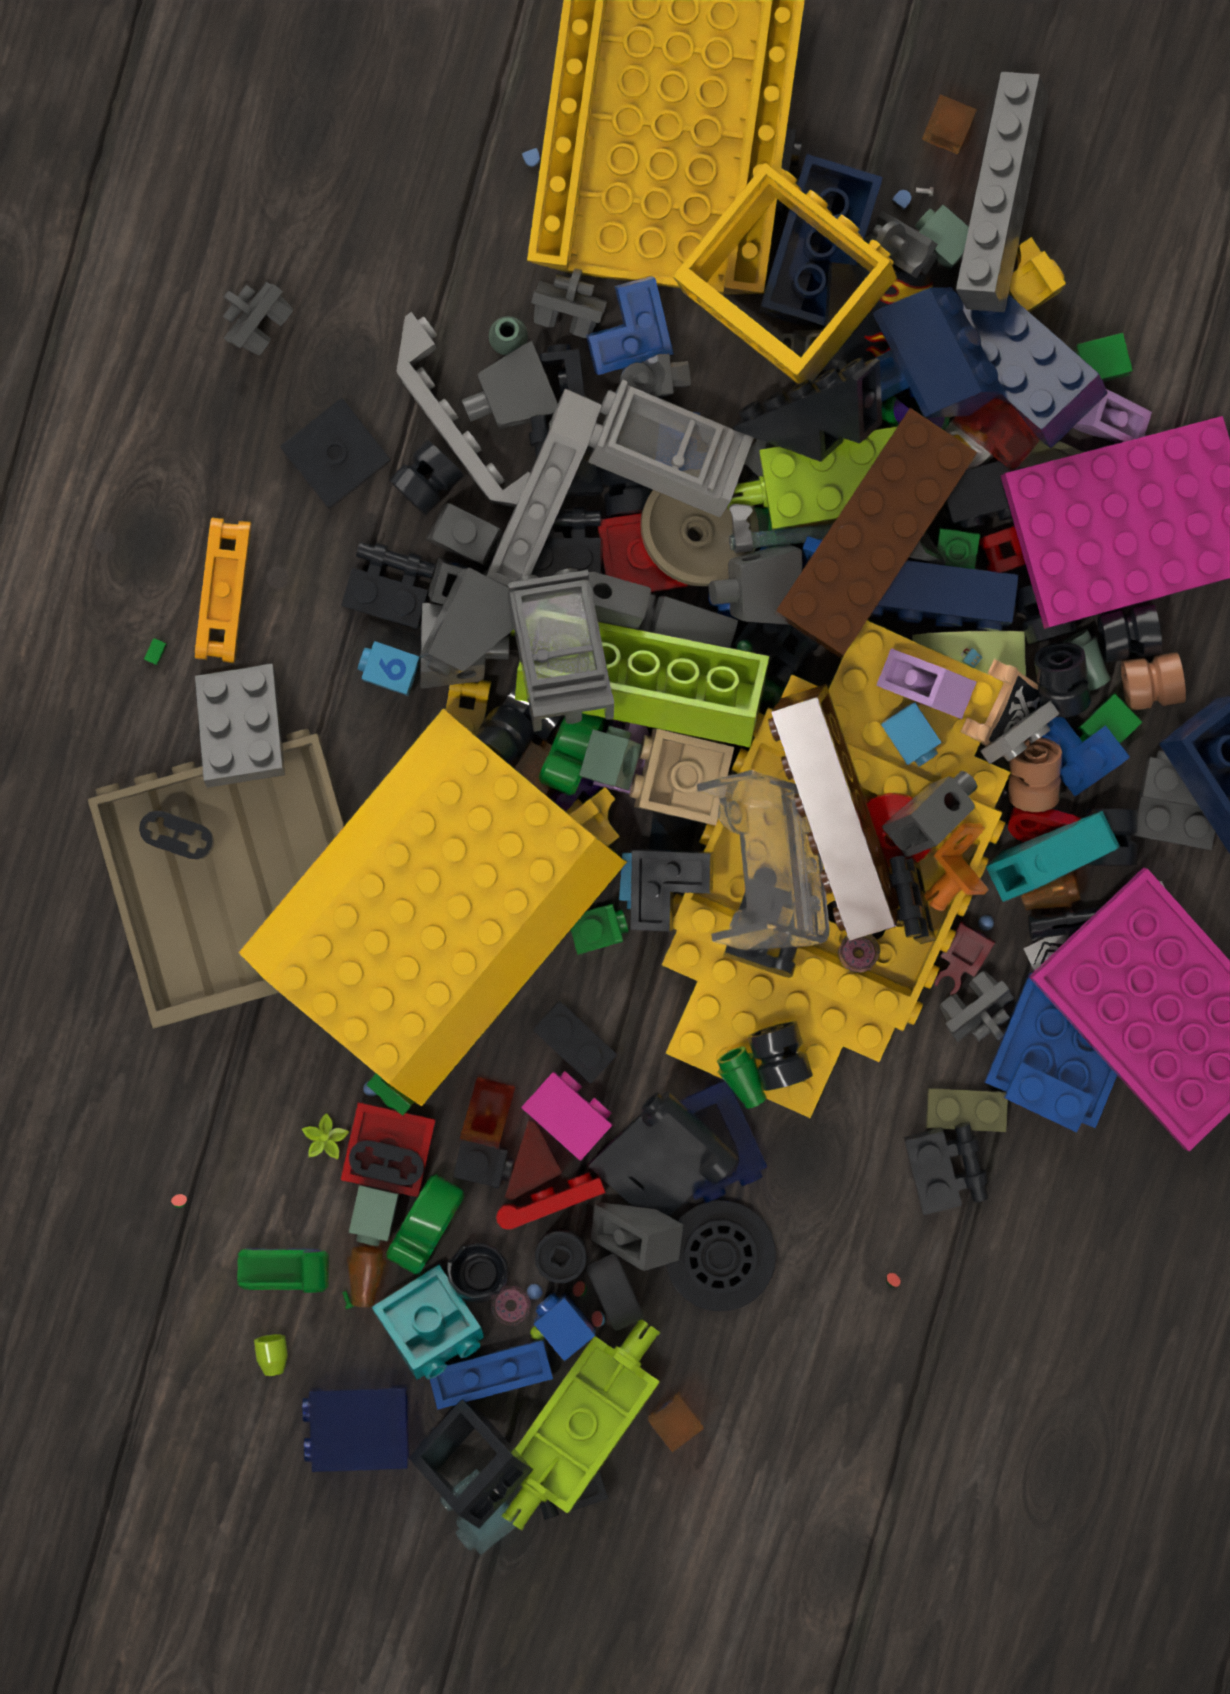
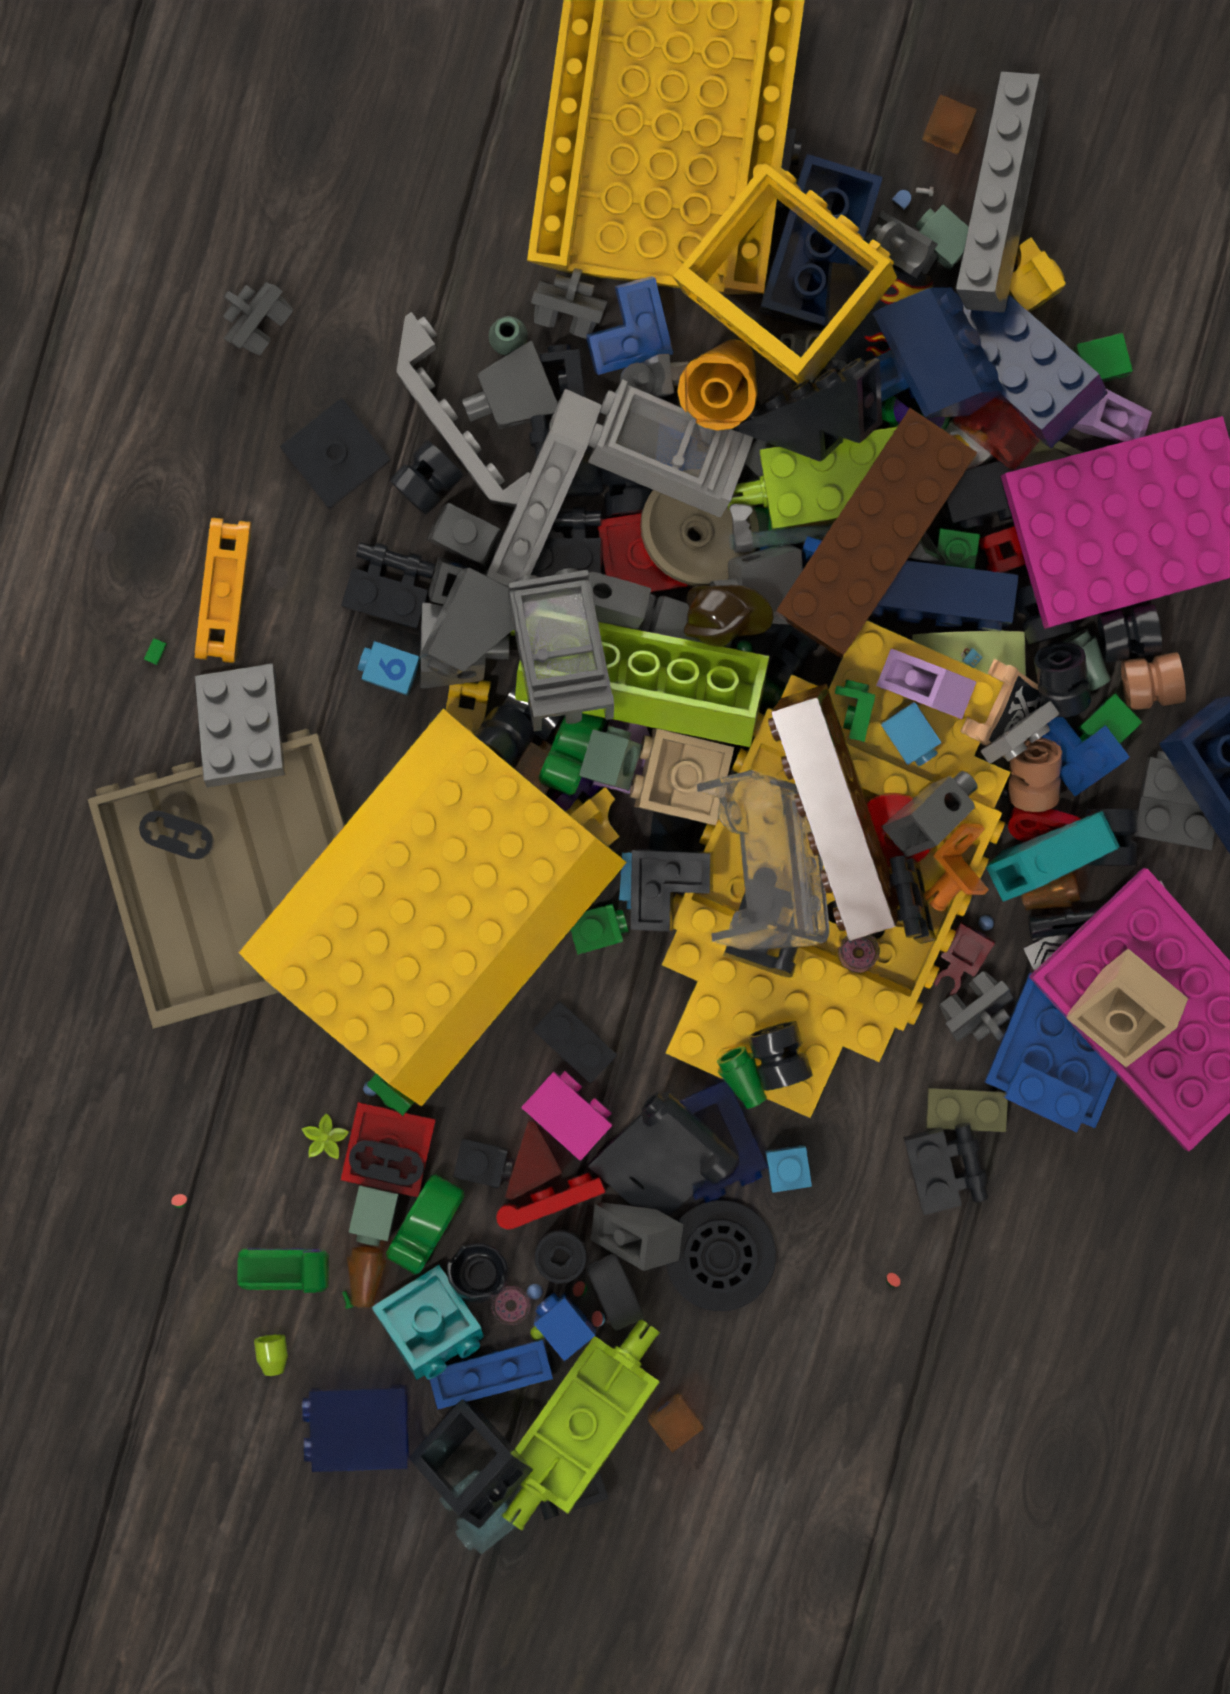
(487, 1113): clear red slope -> none
(531, 157): medium blue piece -> none
(720, 386): none -> light orange cone
(726, 612): none -> dark brown piece
(788, 1168): none -> dark azure brick
(857, 717): none -> green bracket
(1128, 1008): none -> tan slope

